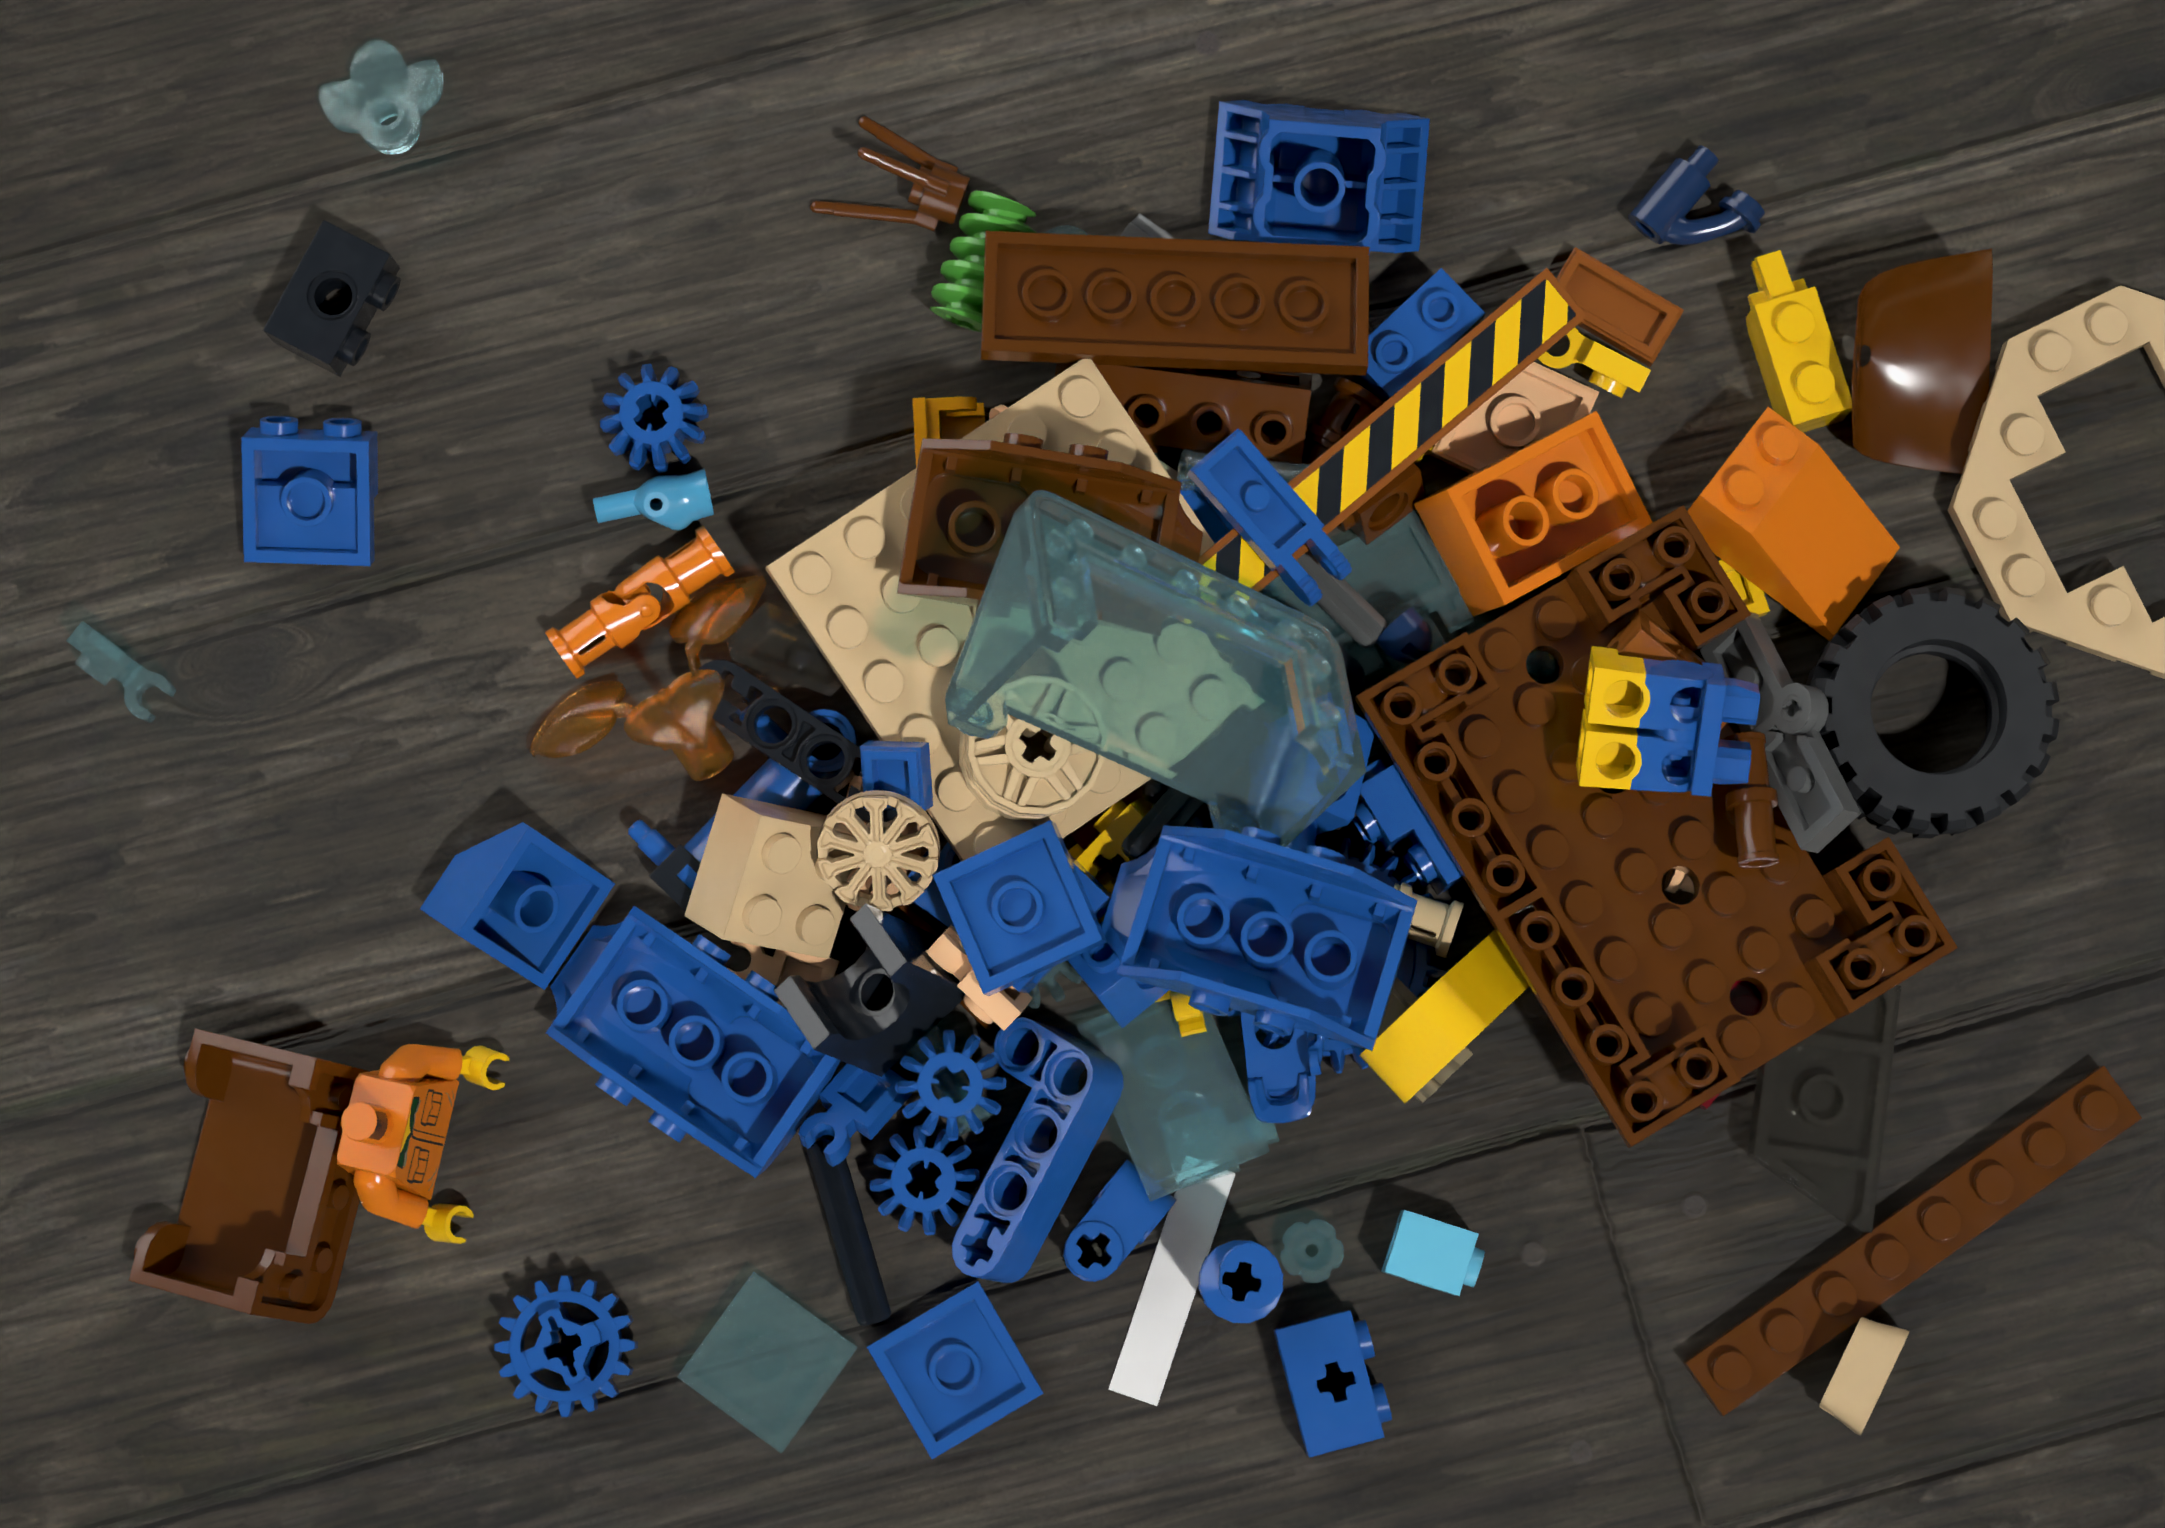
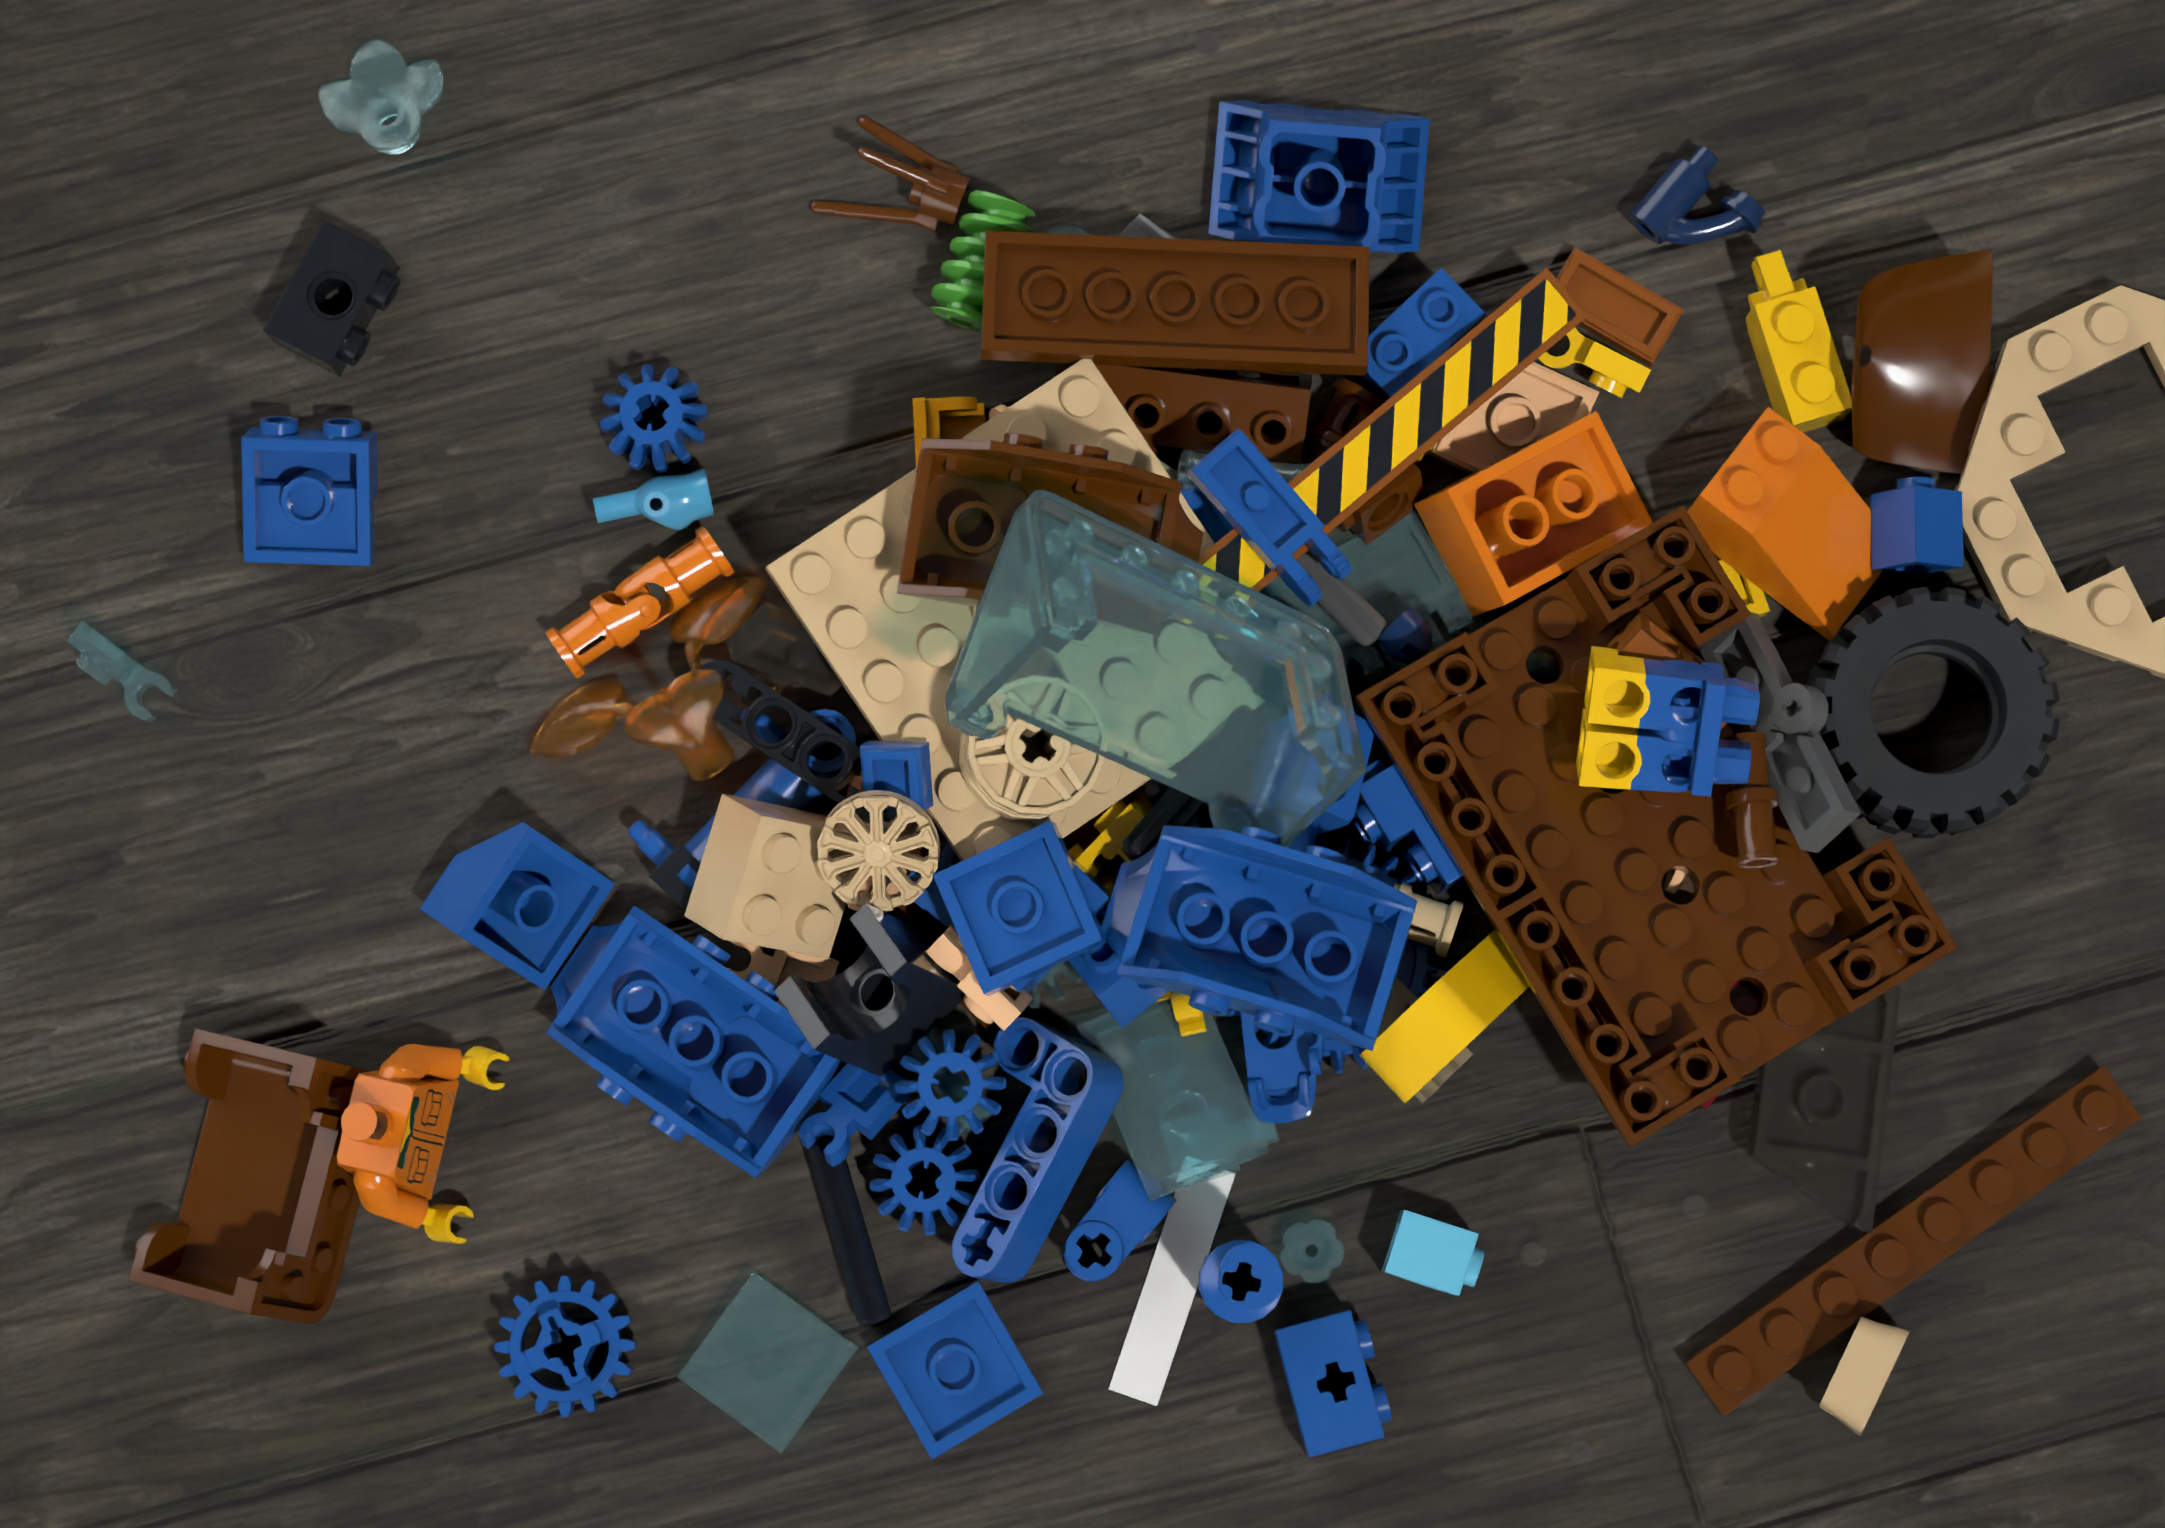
(1917, 528): none -> blue brick

